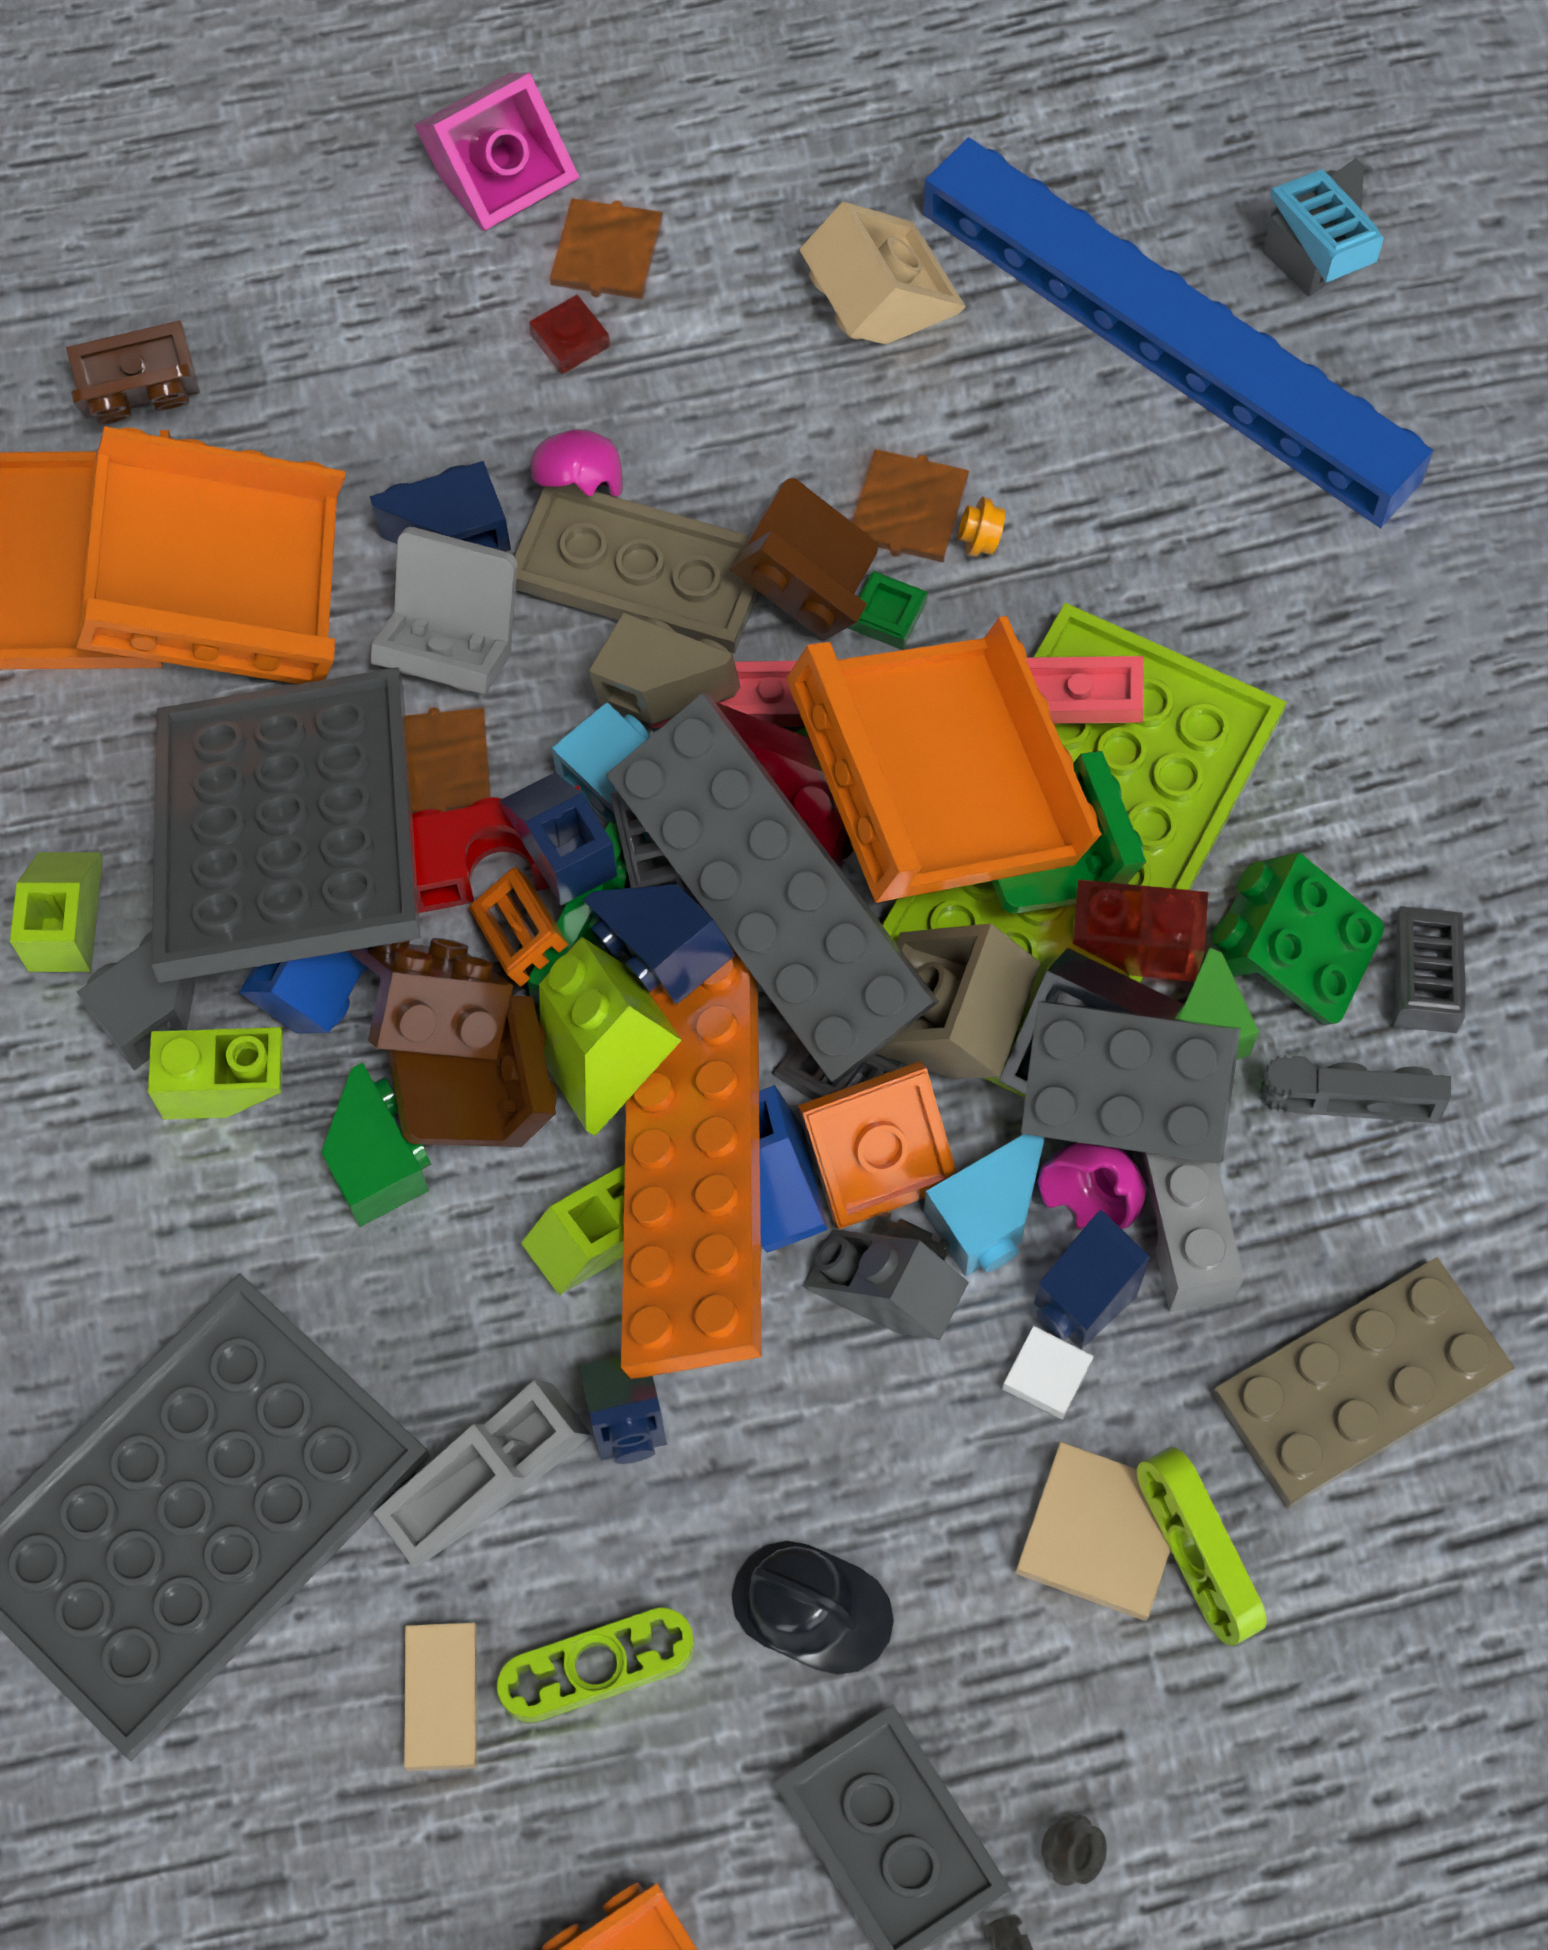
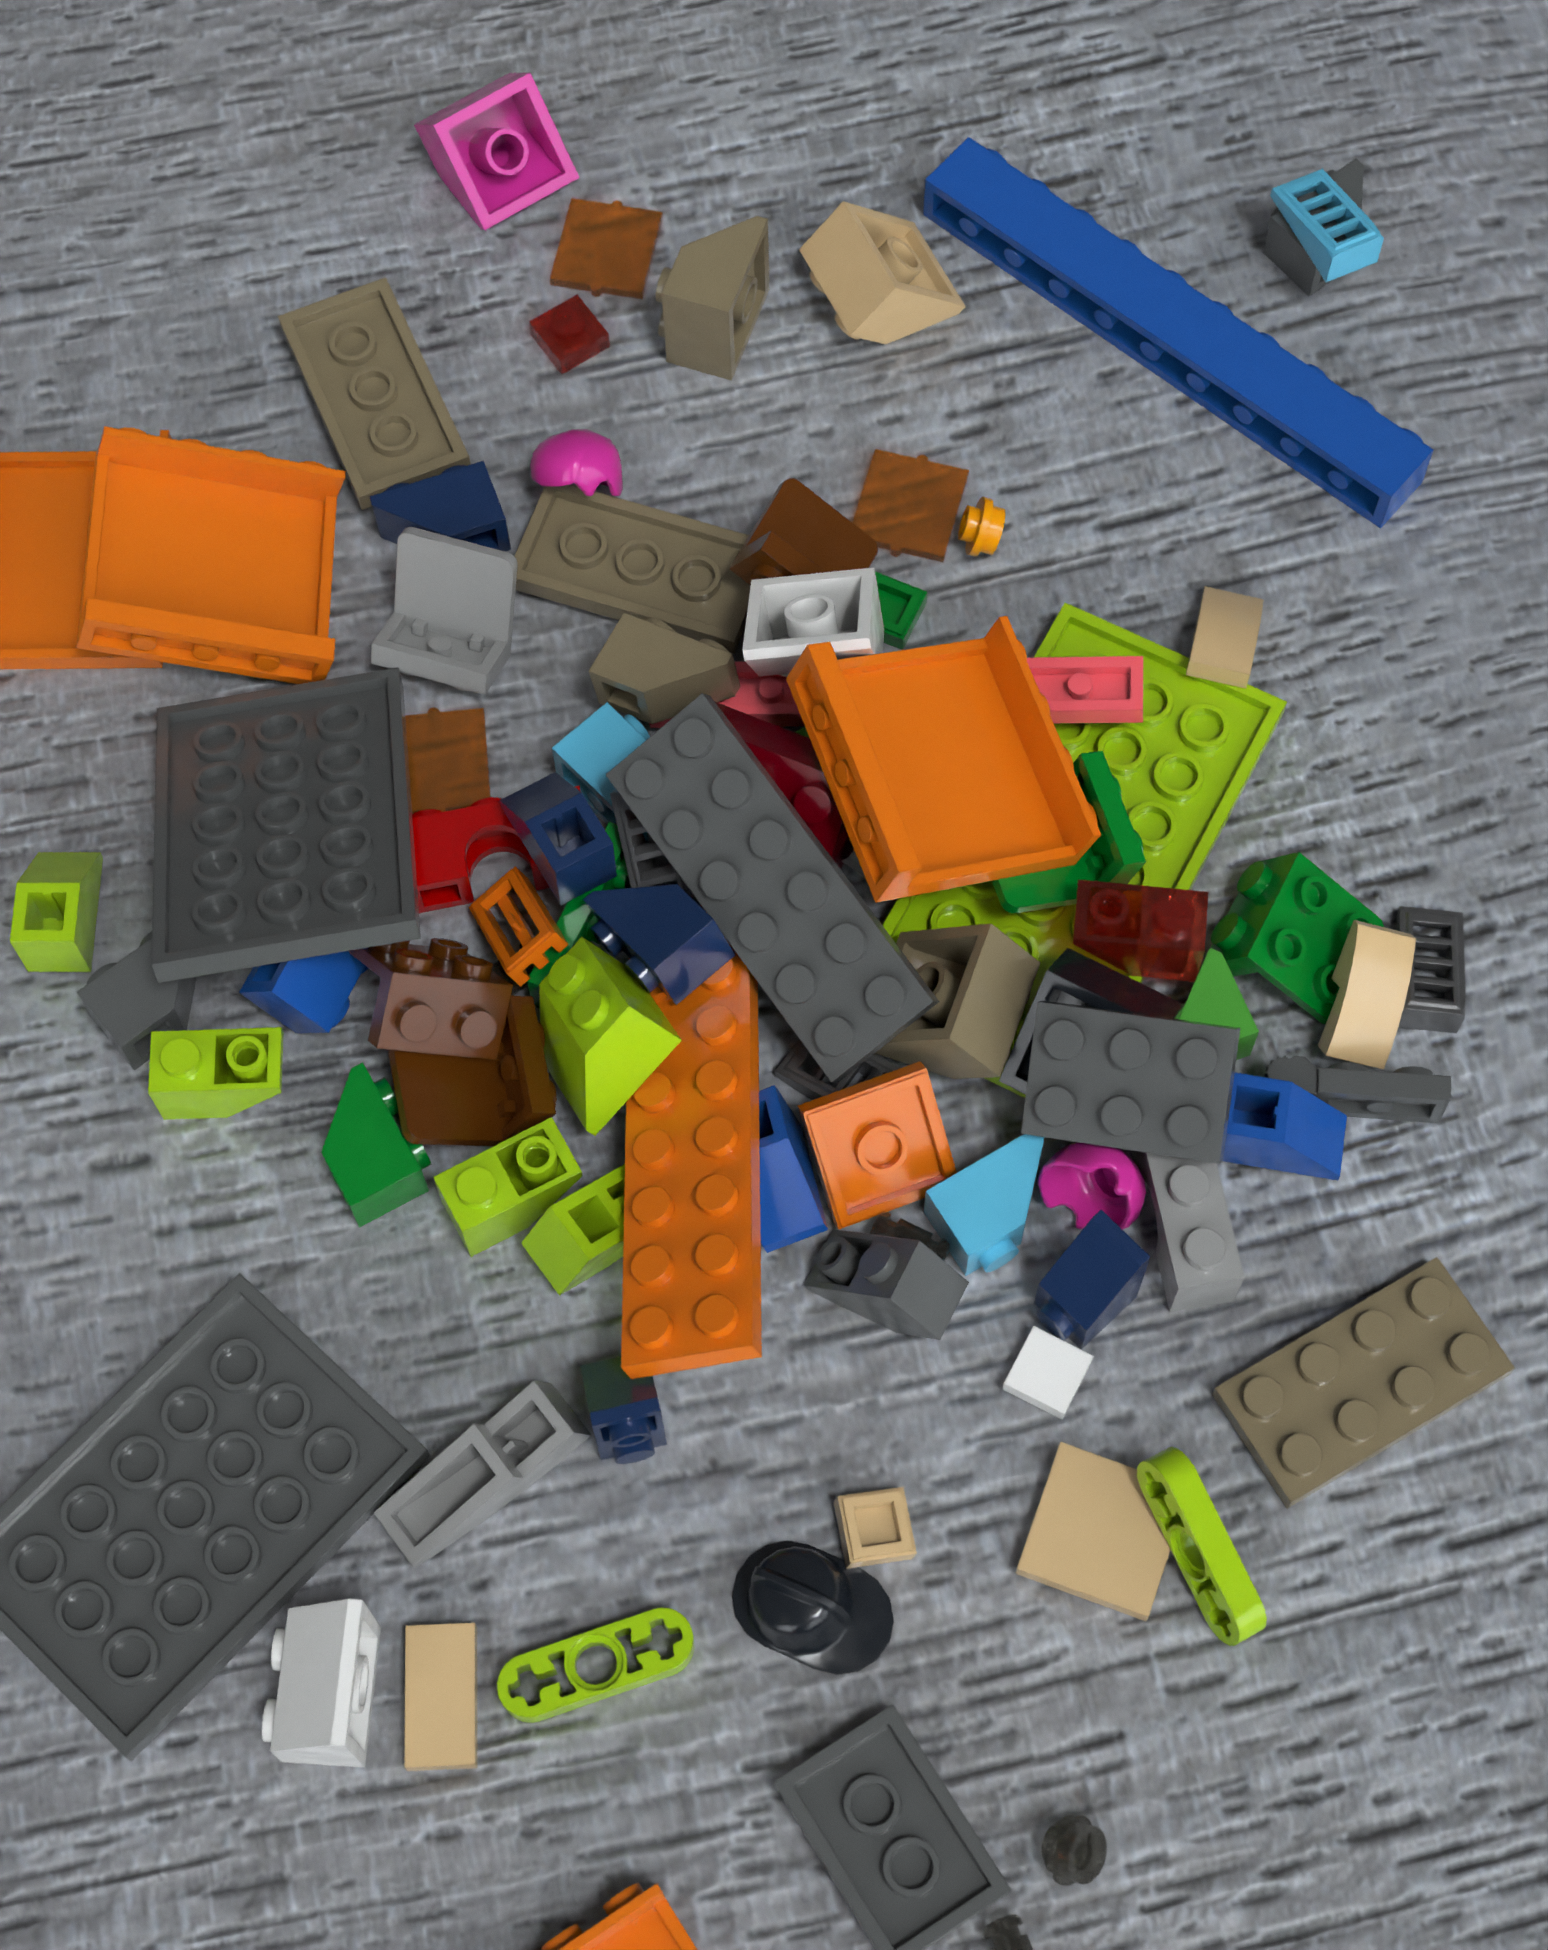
(132, 372): reddish brown bracket -> none
(324, 1684): none -> white slope
(372, 389): none -> dark tan plate
(507, 1185): none -> lime slope
(715, 297): none -> dark tan slope
(811, 609): none -> white slope
(874, 1527): none -> tan tile
(1225, 637): none -> tan slope
(1283, 1128): none -> blue slope
(1371, 996): none -> tan slope

